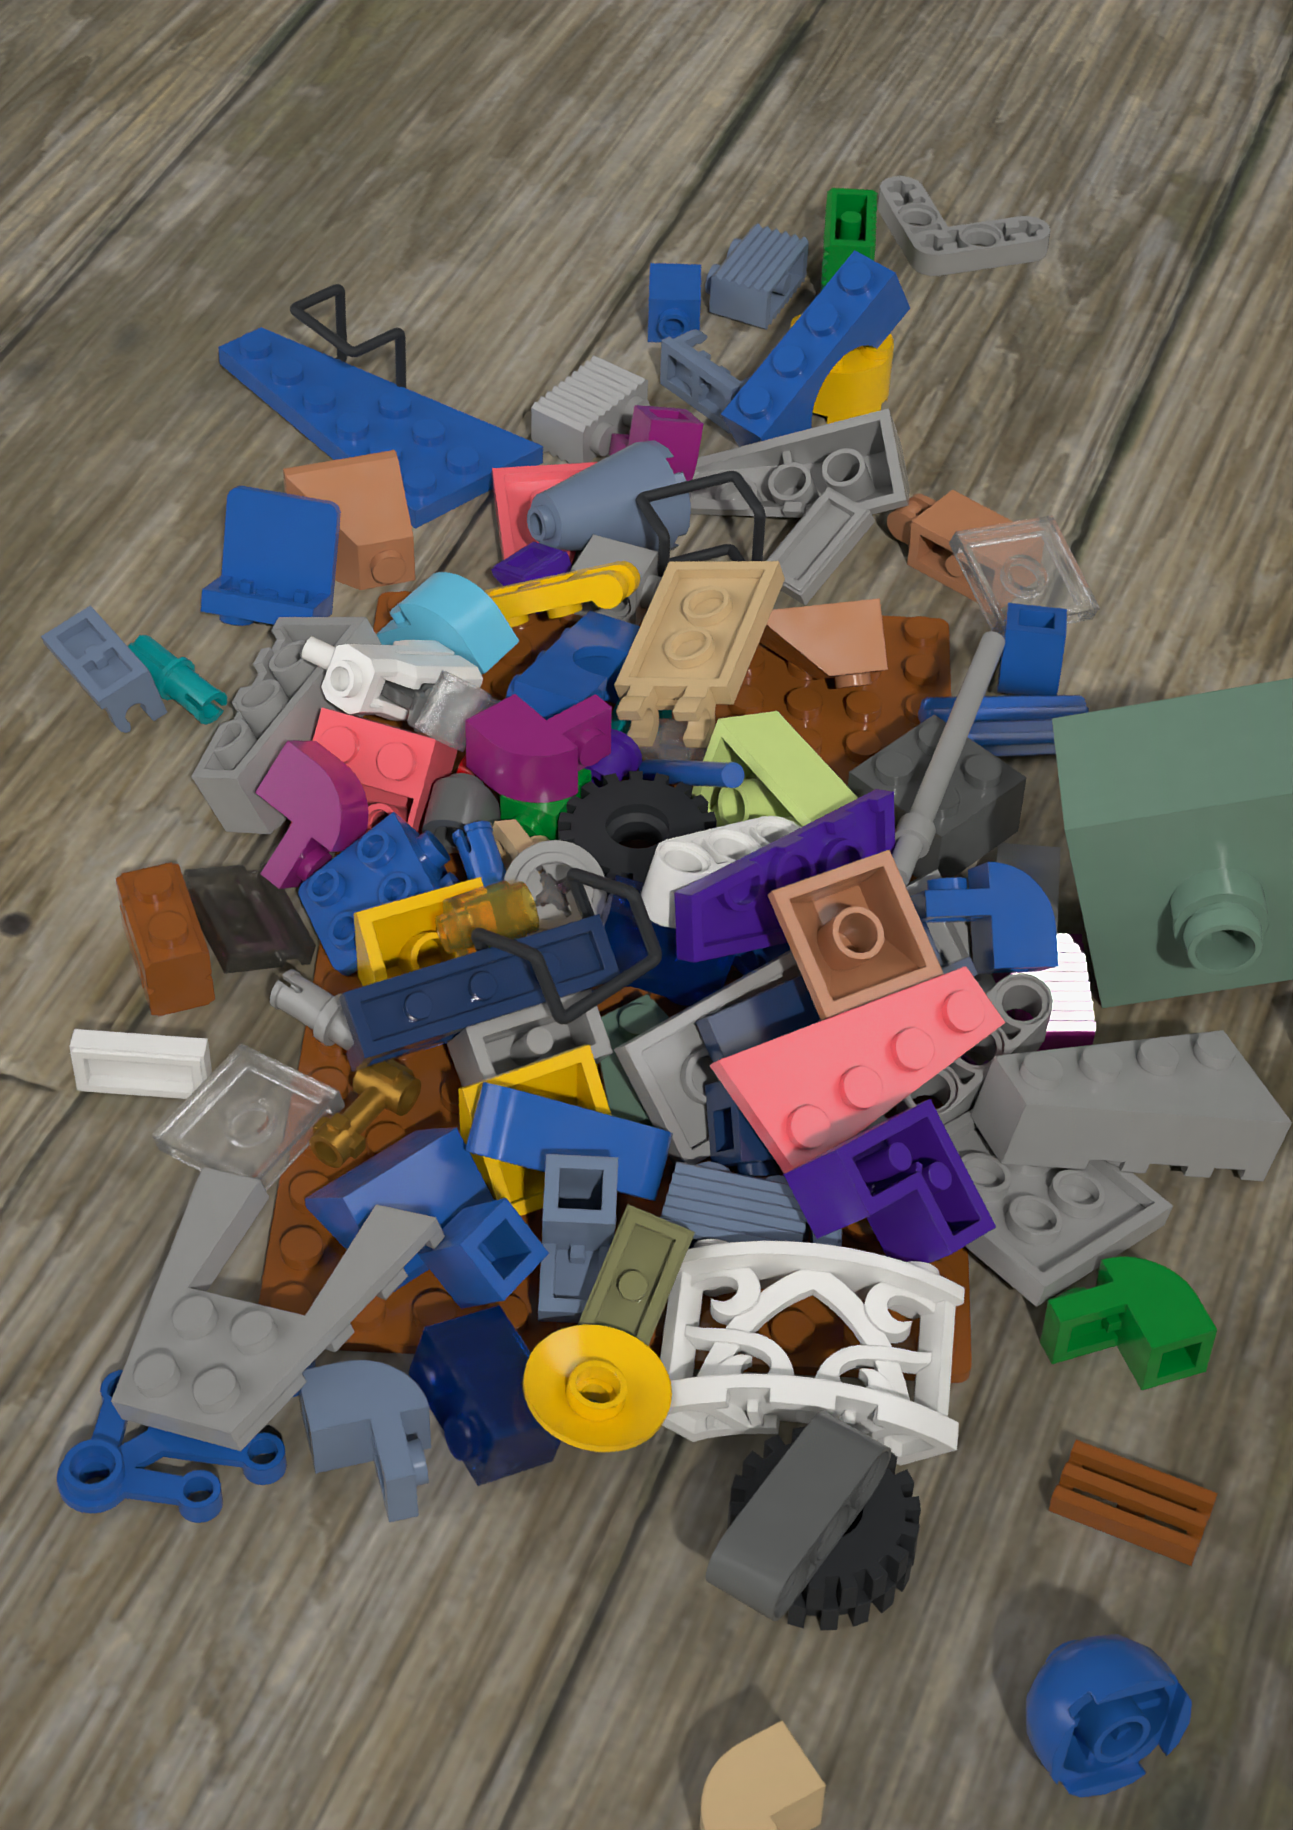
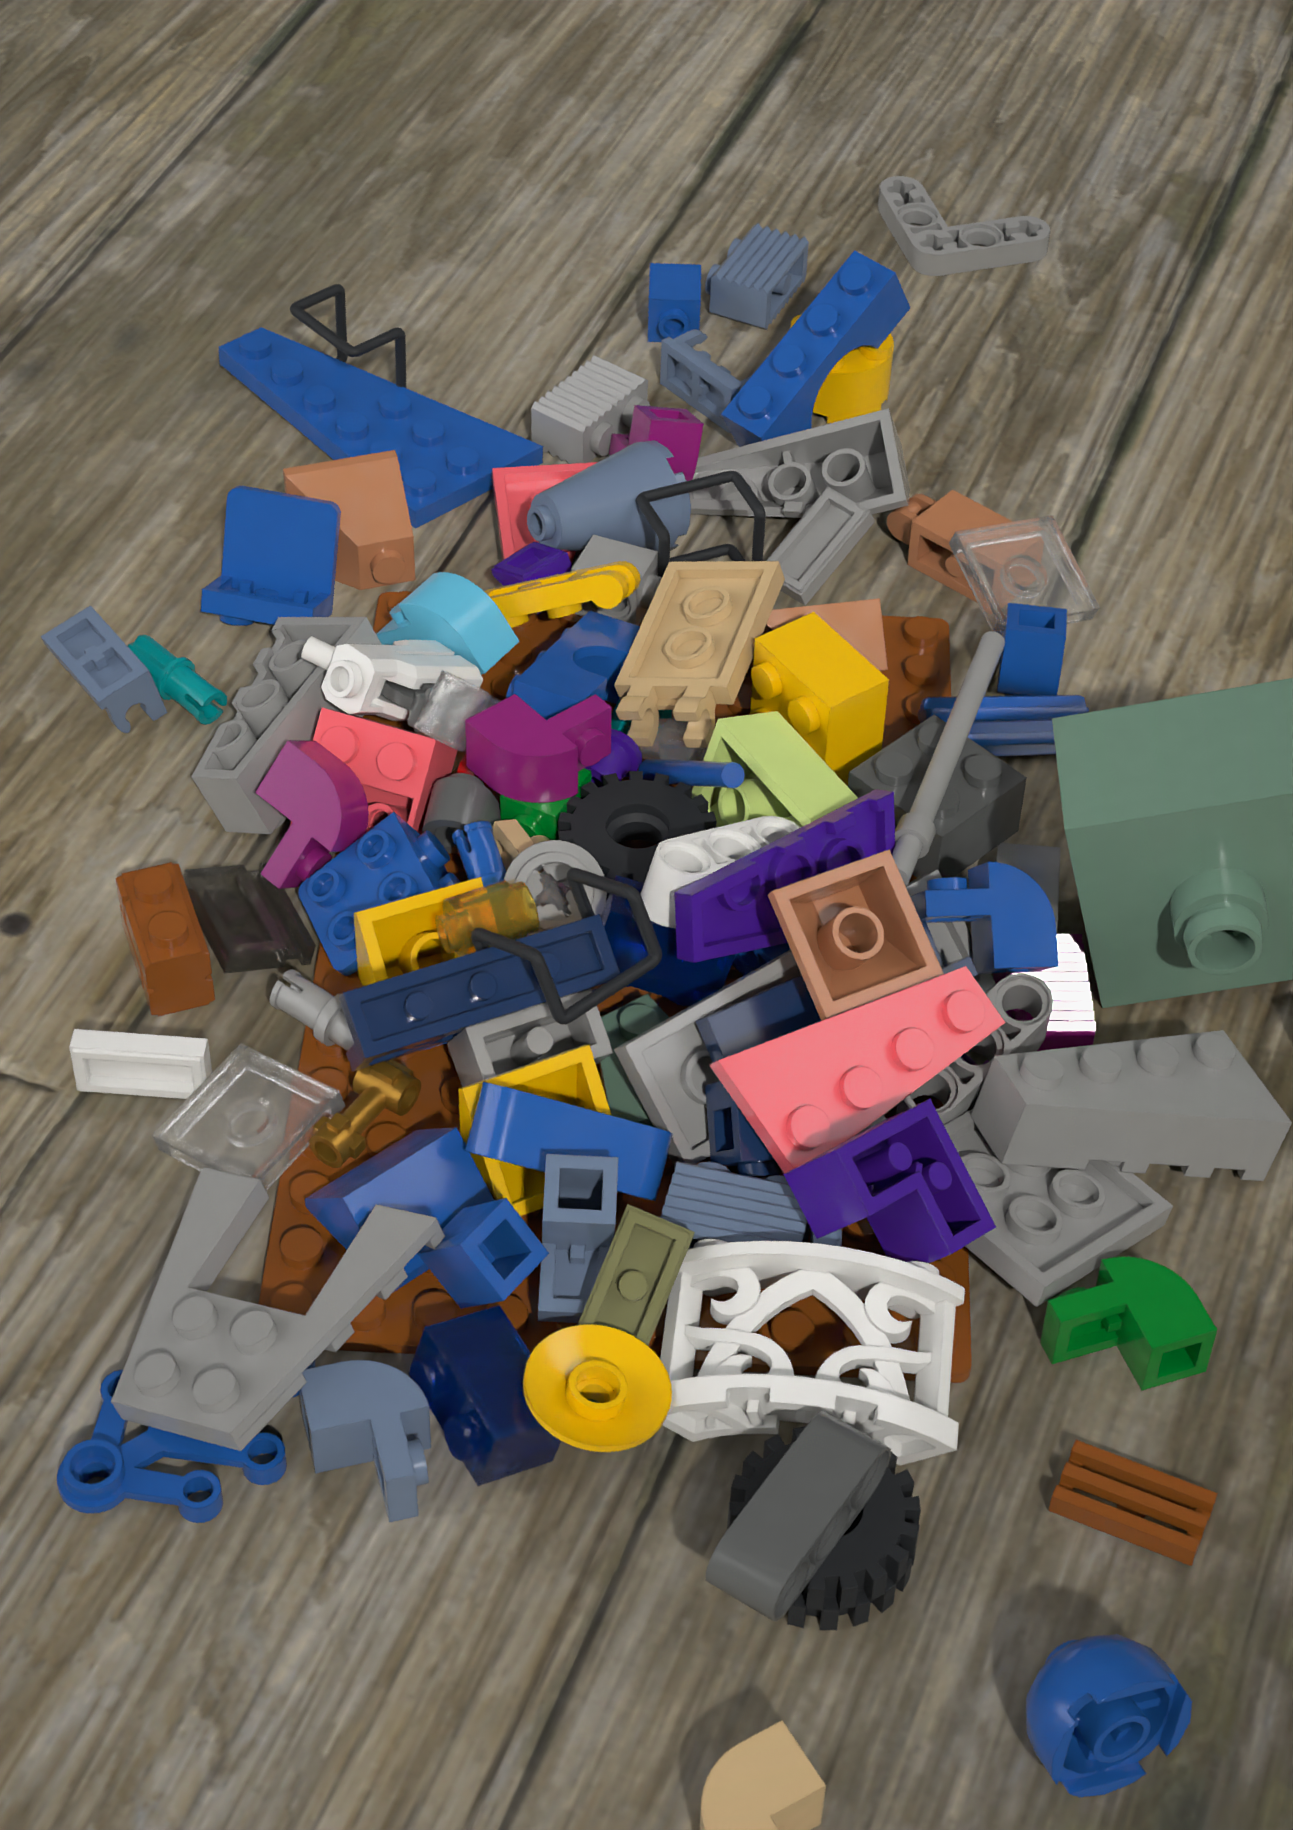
(821, 691): none -> yellow brick
(848, 227): green brick -> none

